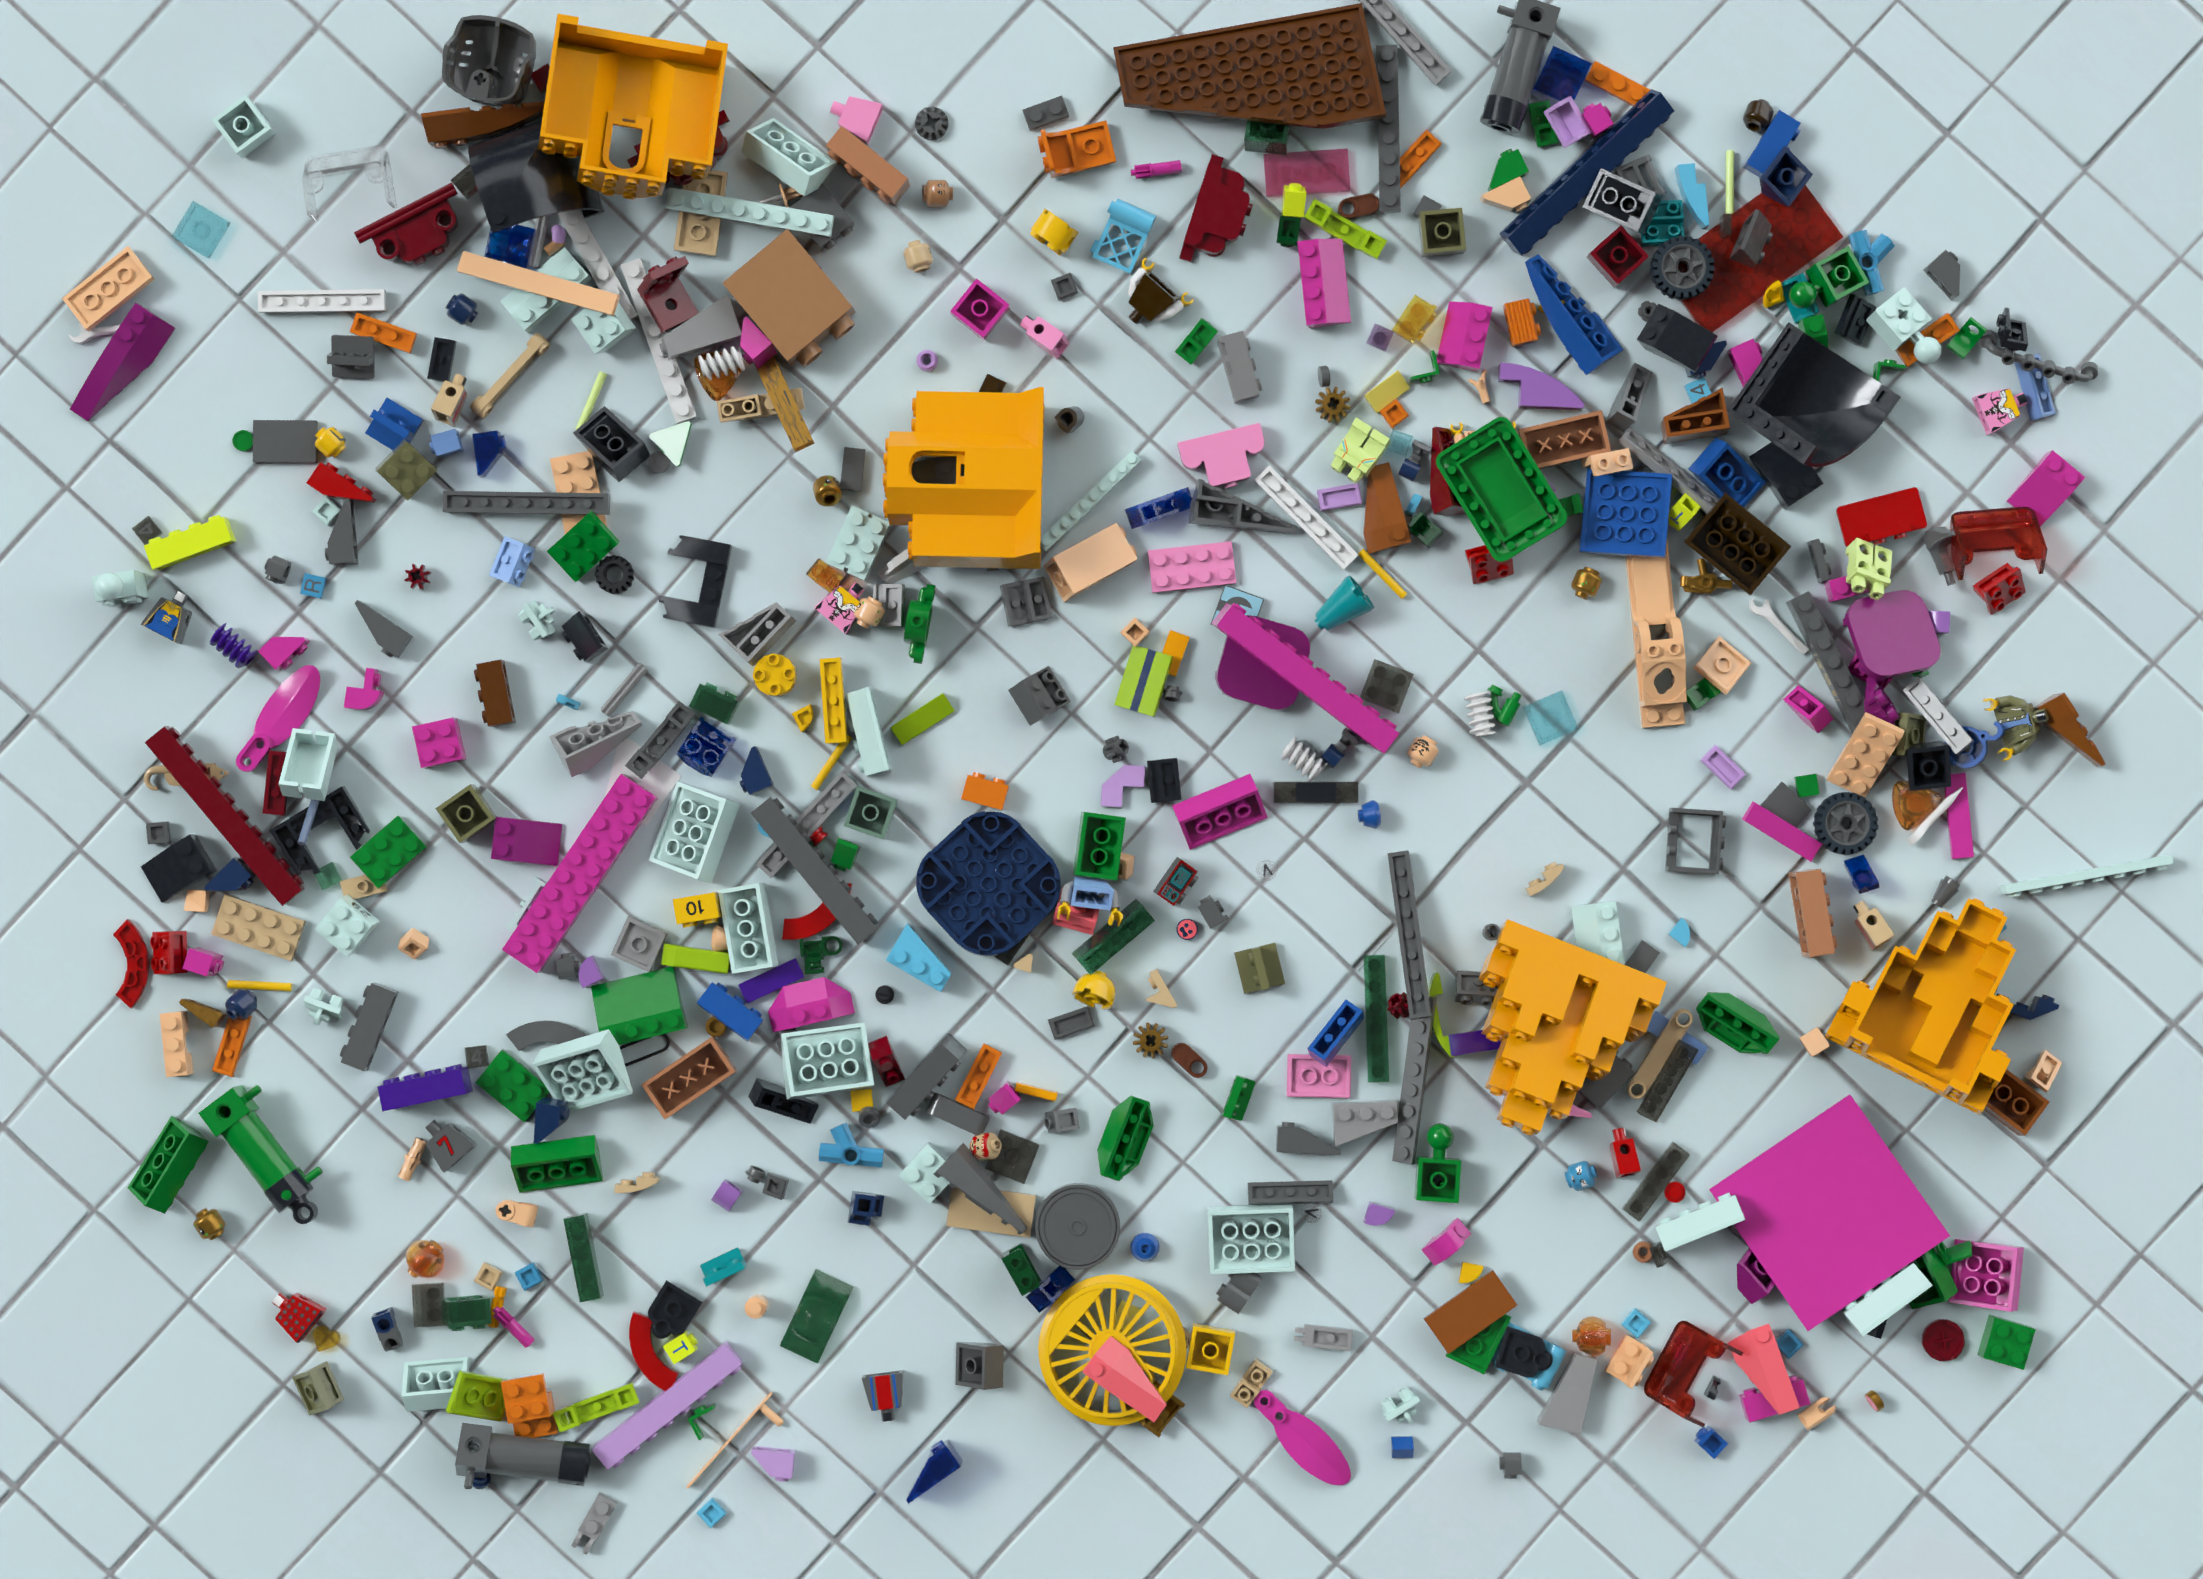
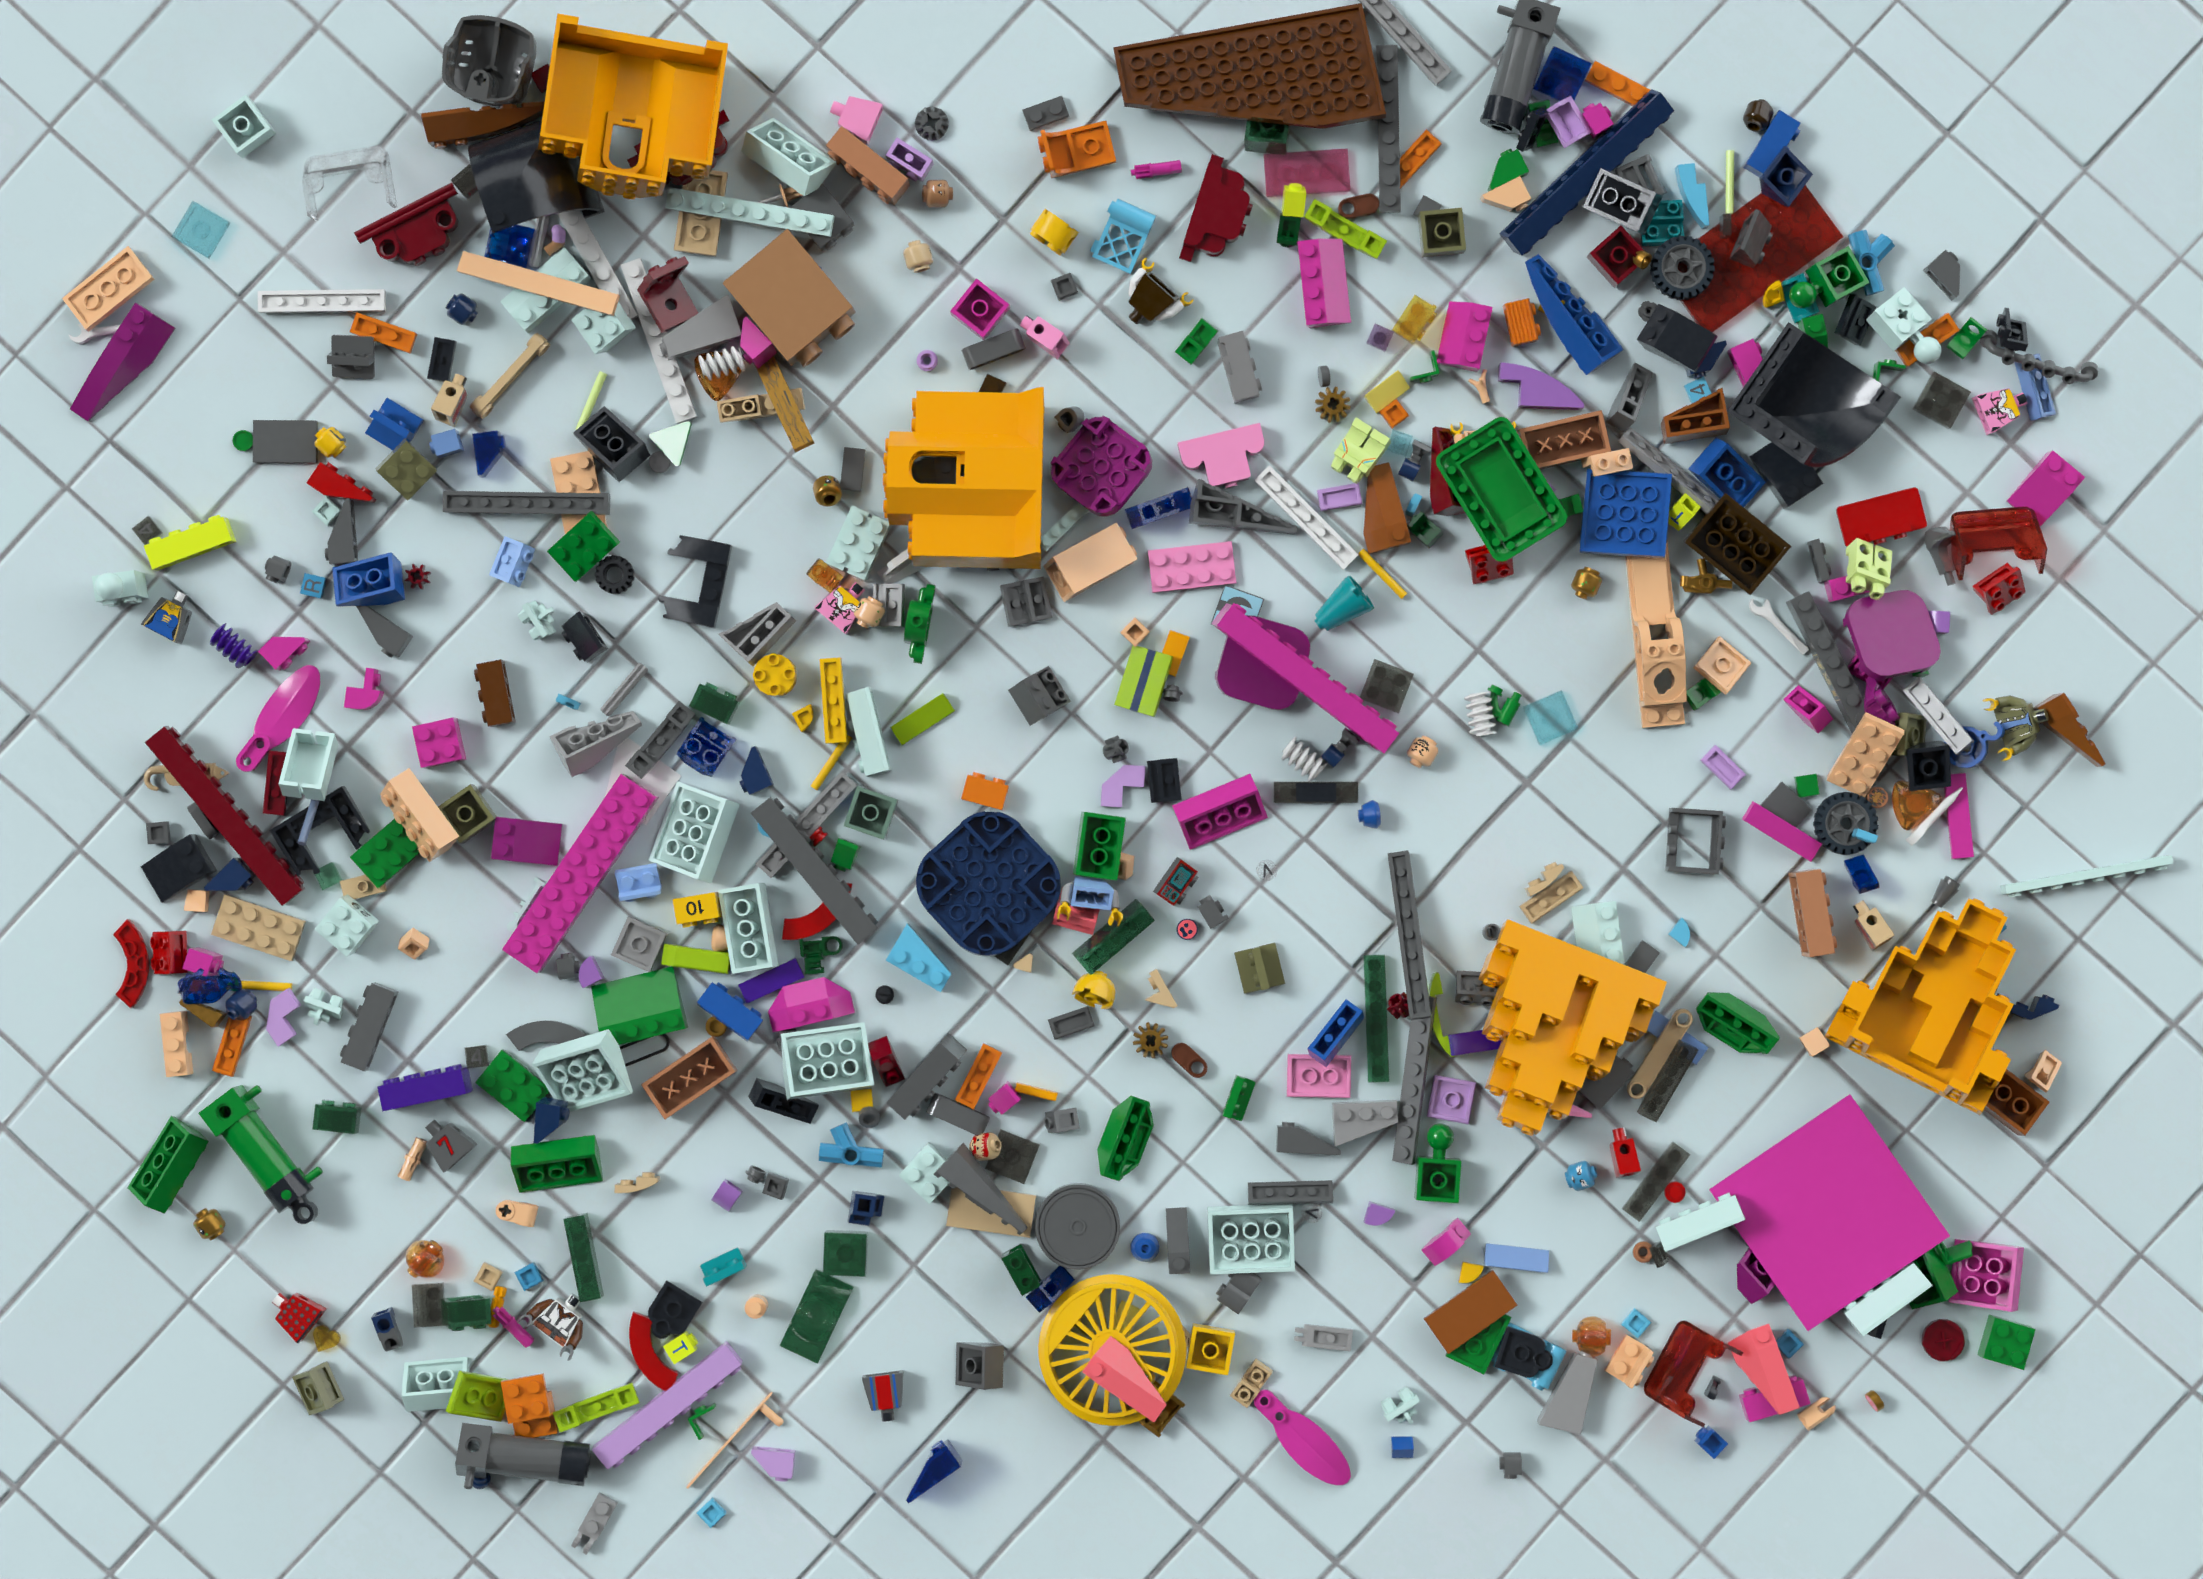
(203, 821): none -> dark grey beam
(207, 989): none -> clear blue piece
(277, 1024): none -> lavender tile
(337, 1118): none -> clear green brick
(369, 582): none -> blue slope
(418, 815): none -> light nougat brick
(557, 1321): none -> torso
(638, 882): none -> light blue bracket
(845, 1253): none -> clear green brick
(909, 159): none -> lavender brick
(993, 349): none -> dark grey beam
(1101, 466): none -> magenta tile
(1177, 1240): none -> dark grey slope
(1451, 1099): none -> lavender tile
(1516, 1257): none -> medium blue slope
(1532, 129): none -> black plate
(1551, 897): none -> tan tile
(1642, 260): none -> pearl gold hinge
(1864, 836): none -> medium azure tile
(1877, 796): none -> tile
(1941, 400): none -> clear smoke plate

